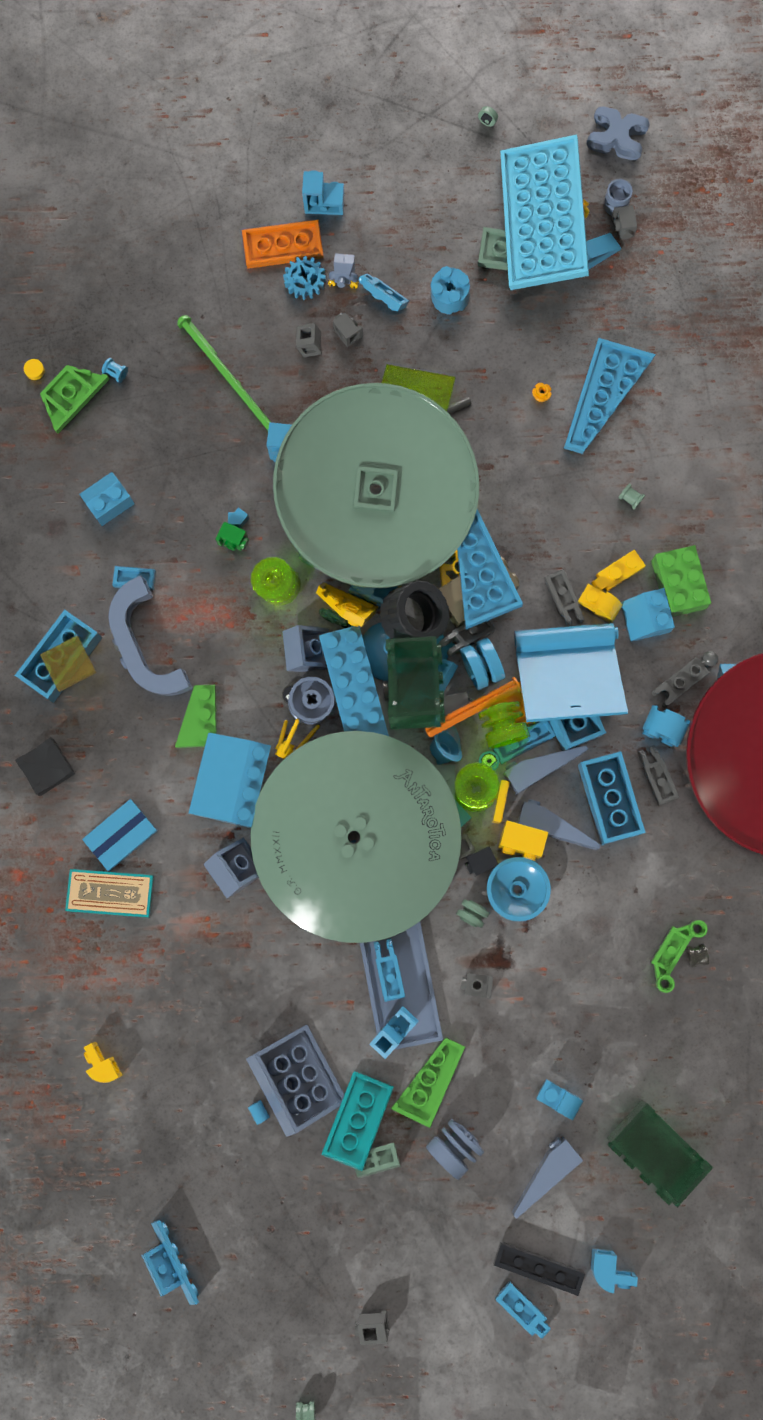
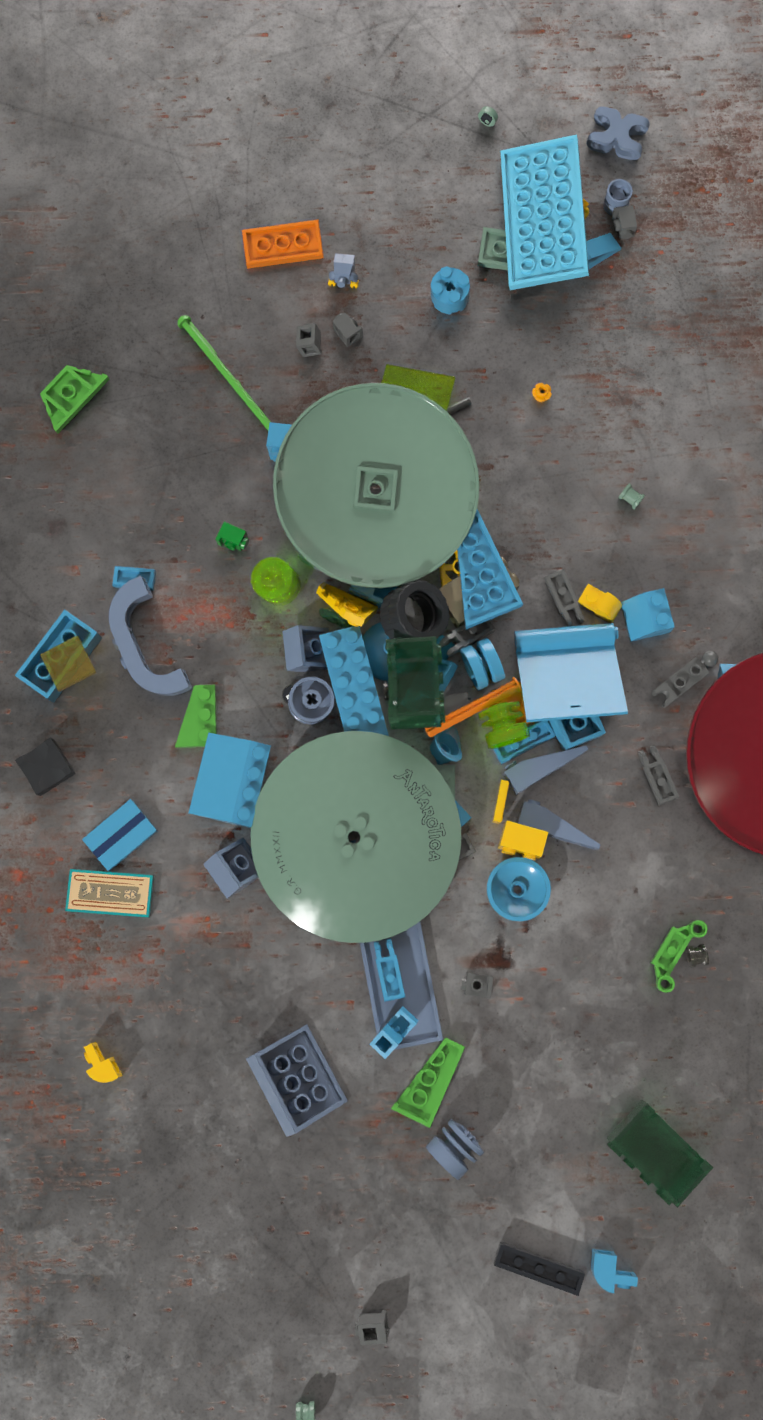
(34, 369): yellow tile -> none
(107, 498): dark azure slope -> none
(114, 370): dark azure bush -> none
(166, 1268): dark azure bracket -> none
(238, 518): dark azure piece -> none
(258, 1112): dark azure hinge -> none
(284, 748): yellow plant -> none
(295, 281): dark azure gear -> none
(321, 196): dark azure brick -> none
(357, 1121): teal tile -> none
(380, 1160): sand green hinge -> none
(383, 292): dark azure hinge -> none
(472, 913): sand green wheel -> none
(476, 775): clear neon green wheel -> none
(481, 861): black brick -> none
(490, 759): tile -> none
(523, 1310): dark azure hinge -> none
(554, 1166): sand blue slope -> none
(559, 1099): dark azure brick -> none
(608, 381): dark azure wing -> none
(611, 798): dark azure brick -> none
(618, 571): yellow hinge -> none
(665, 725): dark azure brick -> none
(682, 579): bright green brick -> none

